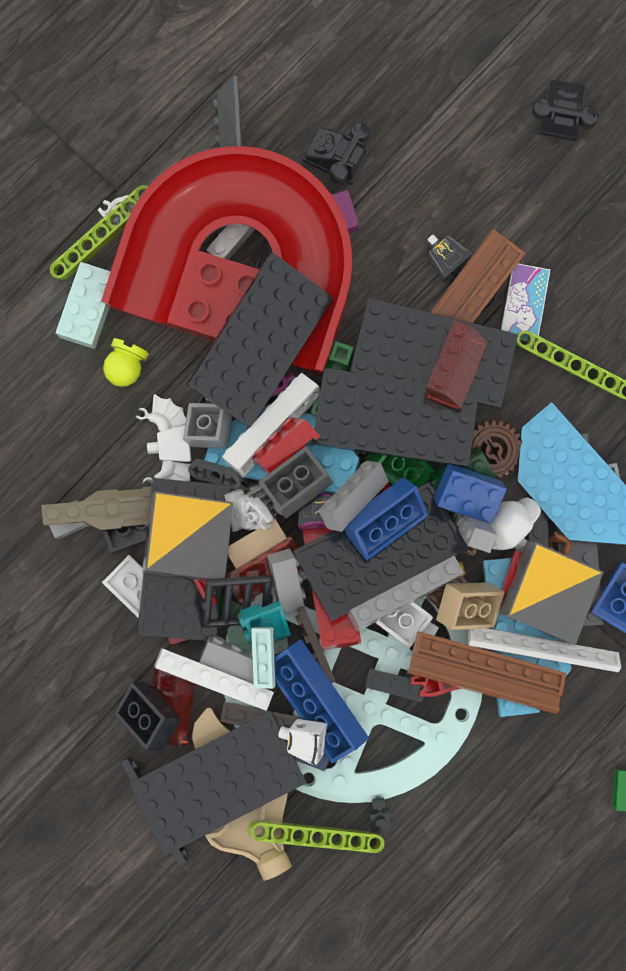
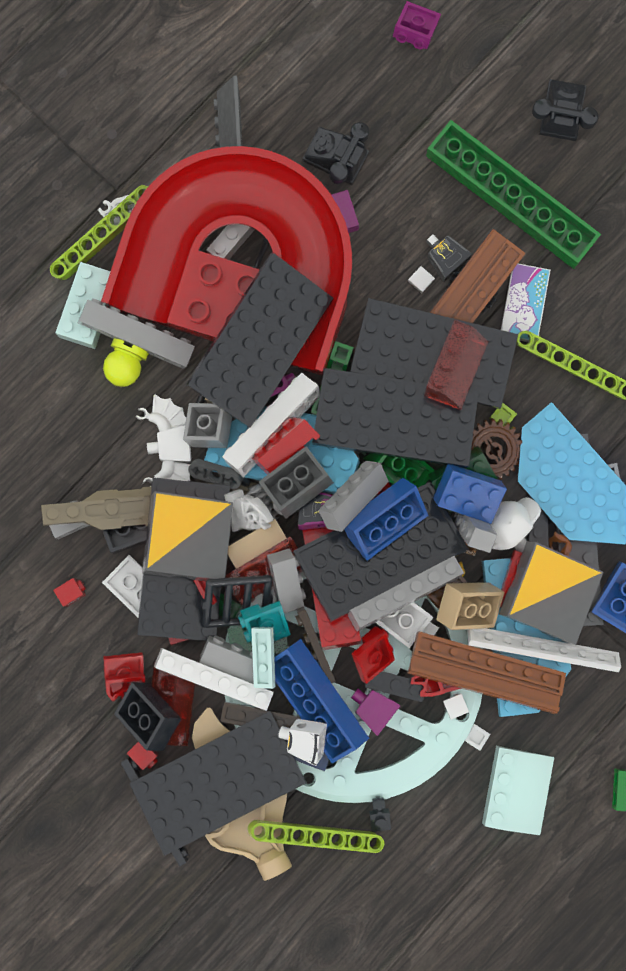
(70, 592): none -> red brick
(121, 672): none -> red plate
(132, 332): none -> light grey brick
(142, 757): none -> red brick
(373, 654): none -> red plate
(374, 709): none -> magenta torso
(416, 25): none -> magenta plate
(421, 279): none -> white tile
(455, 706): none -> white tile
(477, 737): none -> white tile
(504, 413): none -> lime plate
(512, 194): none -> green brick
(517, 791): none -> light aqua slope

